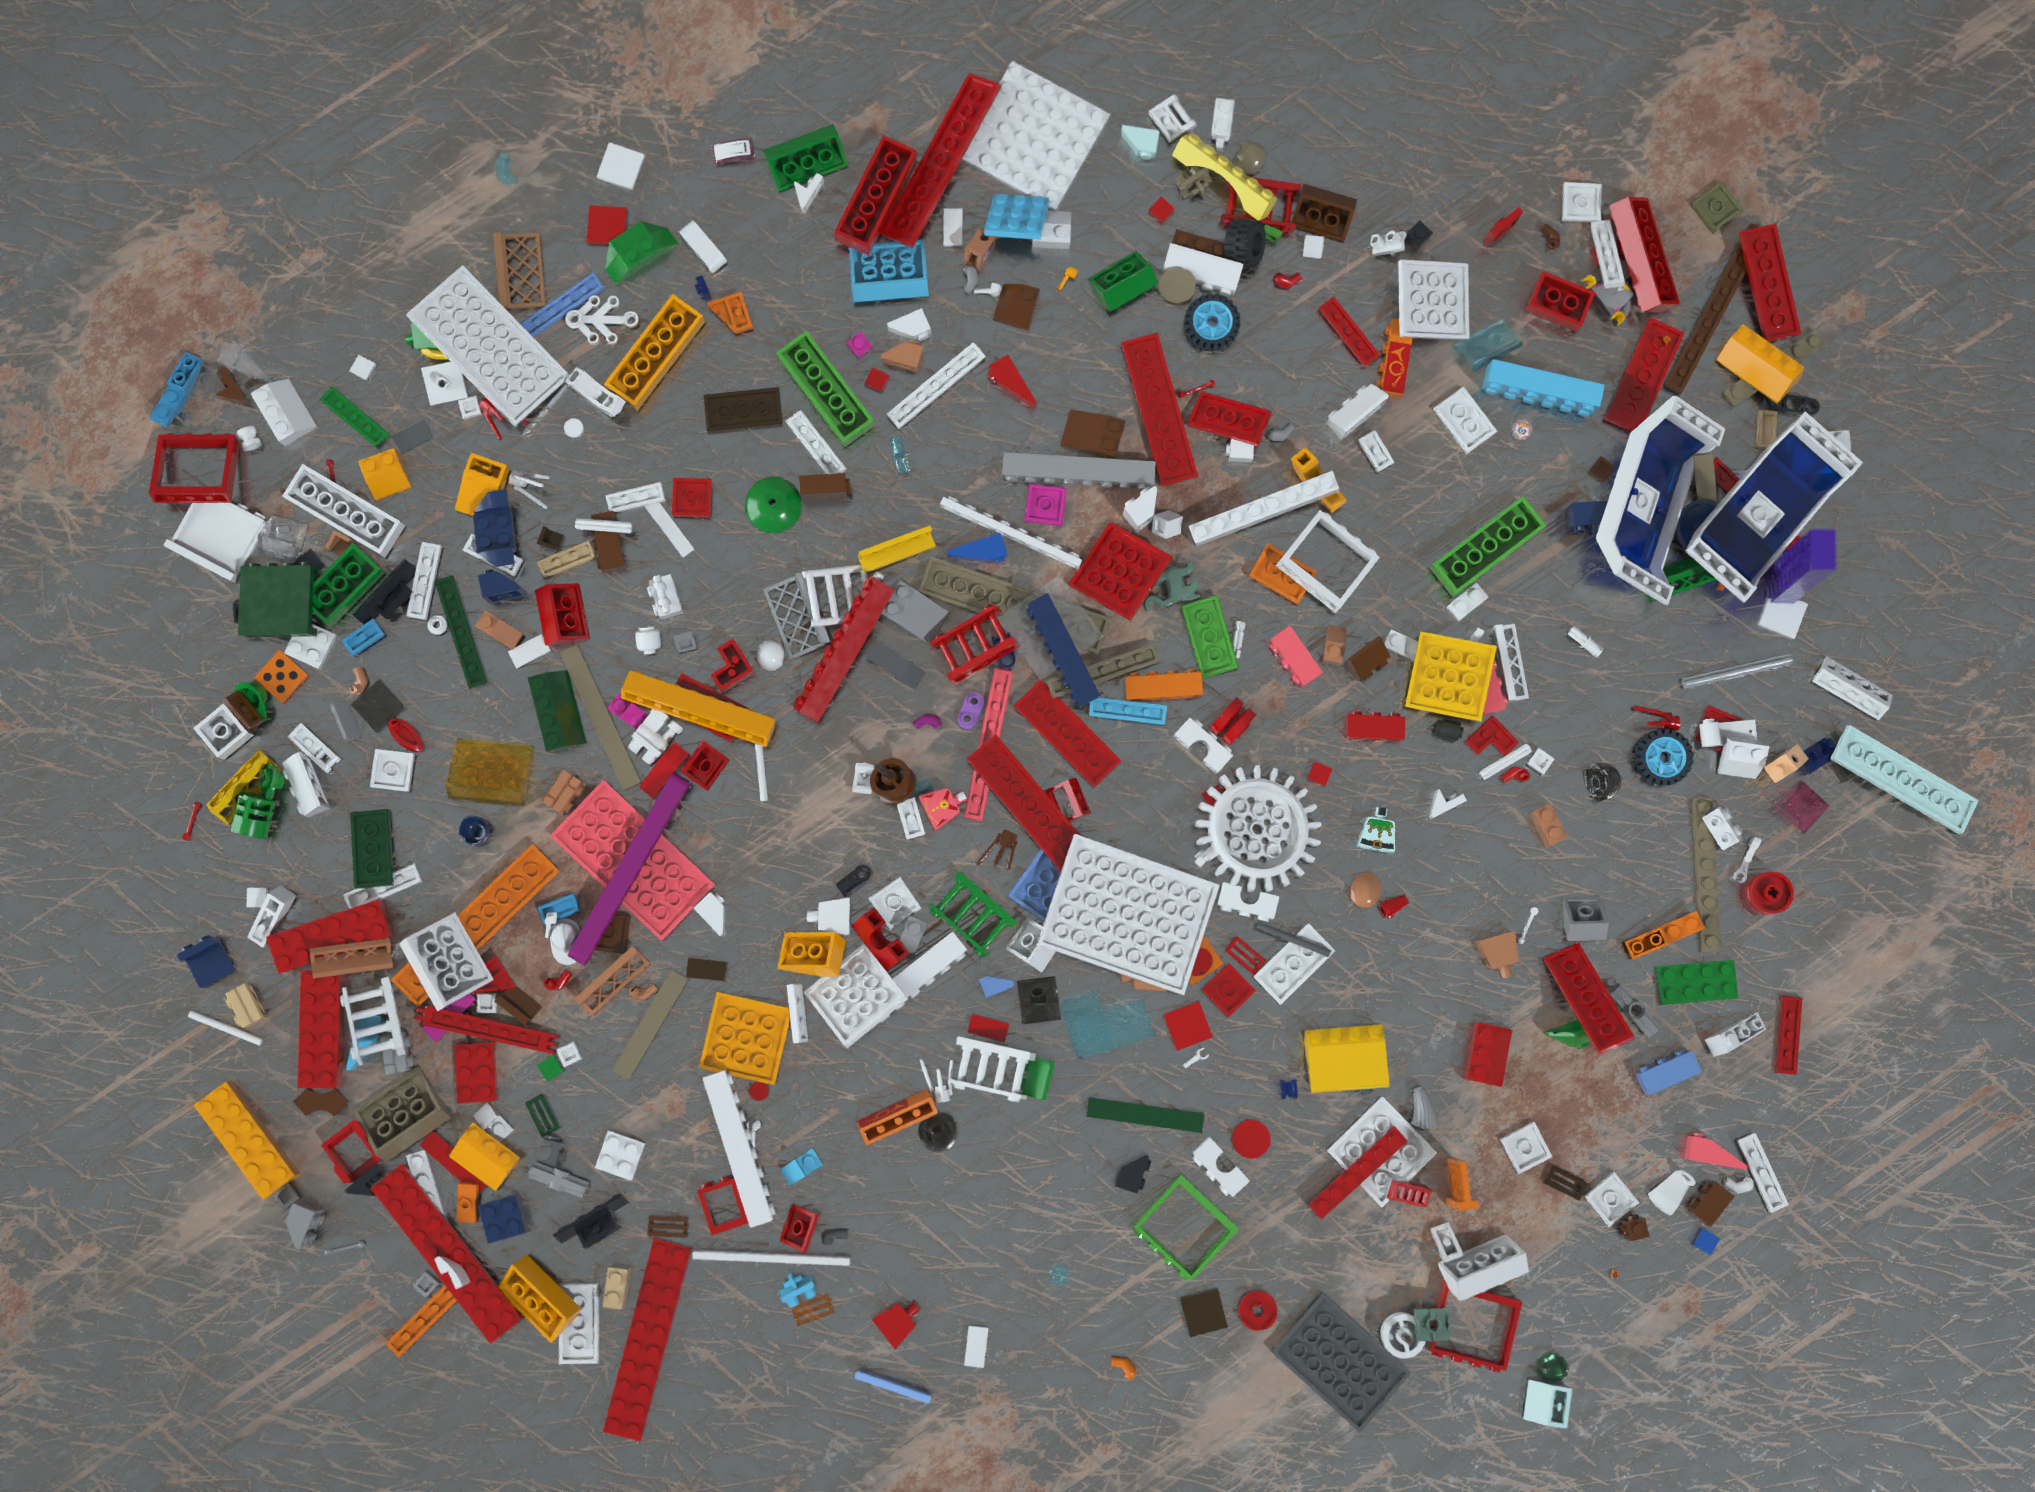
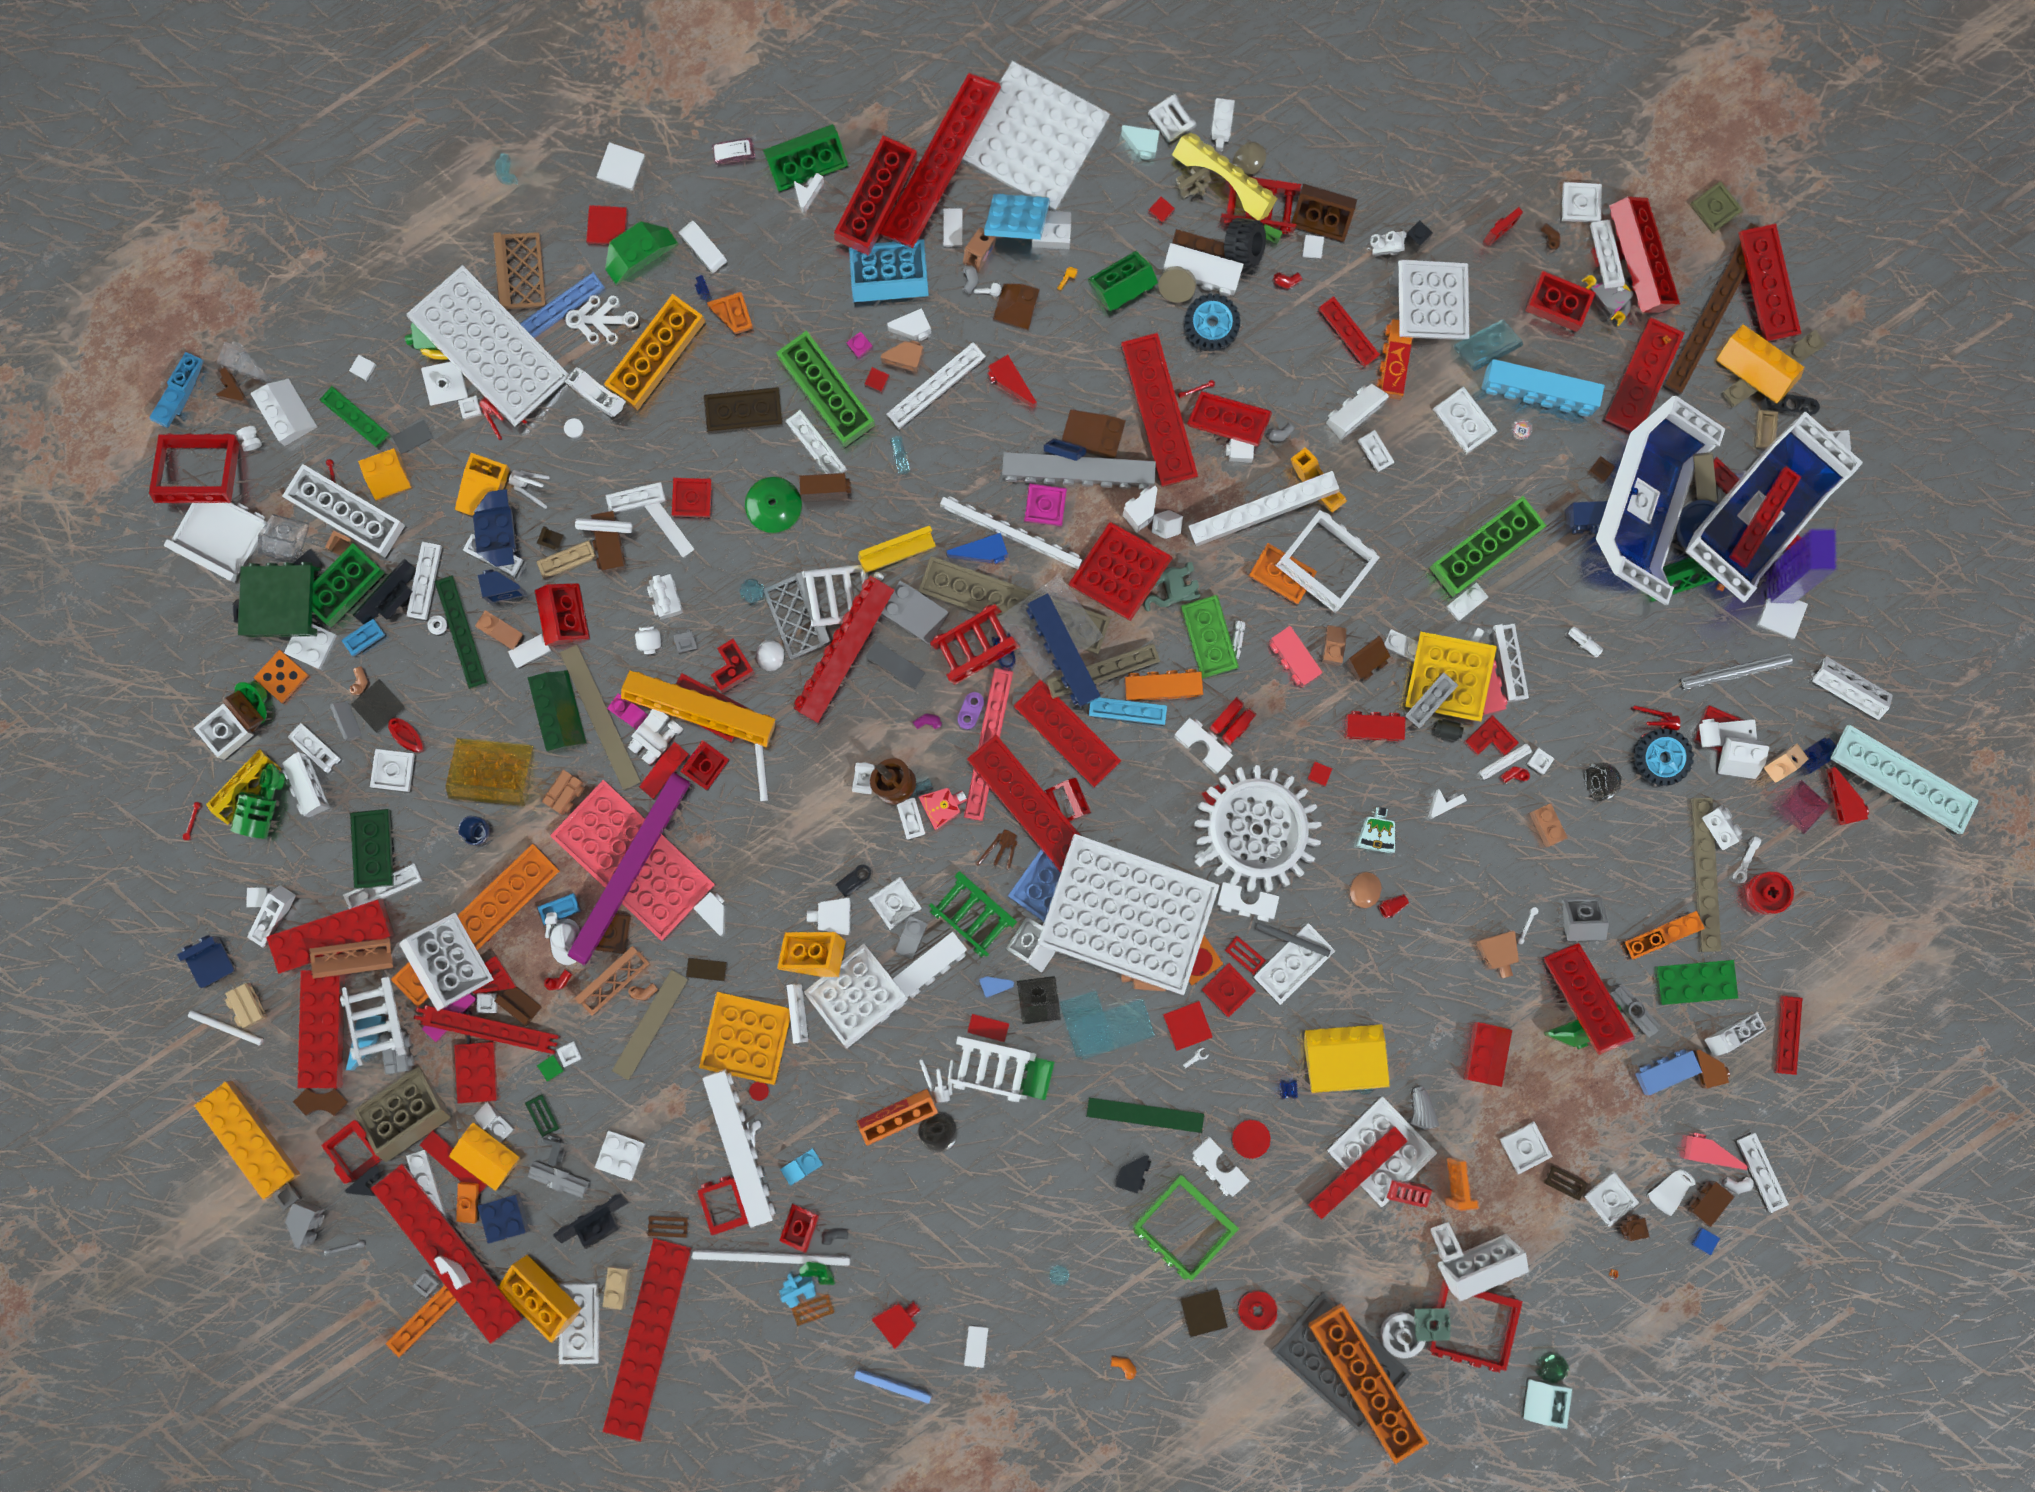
(751, 590): none -> clear light blue gear
(819, 1270): none -> green slope
(869, 930): red arch -> none
(1065, 449): none -> dark blue tile
(1368, 1383): none -> orange brick
(1431, 700): none -> light grey plate
(1713, 1071): none -> dark orange slope
(1765, 517): none -> red tile
(1847, 801): none -> red slope

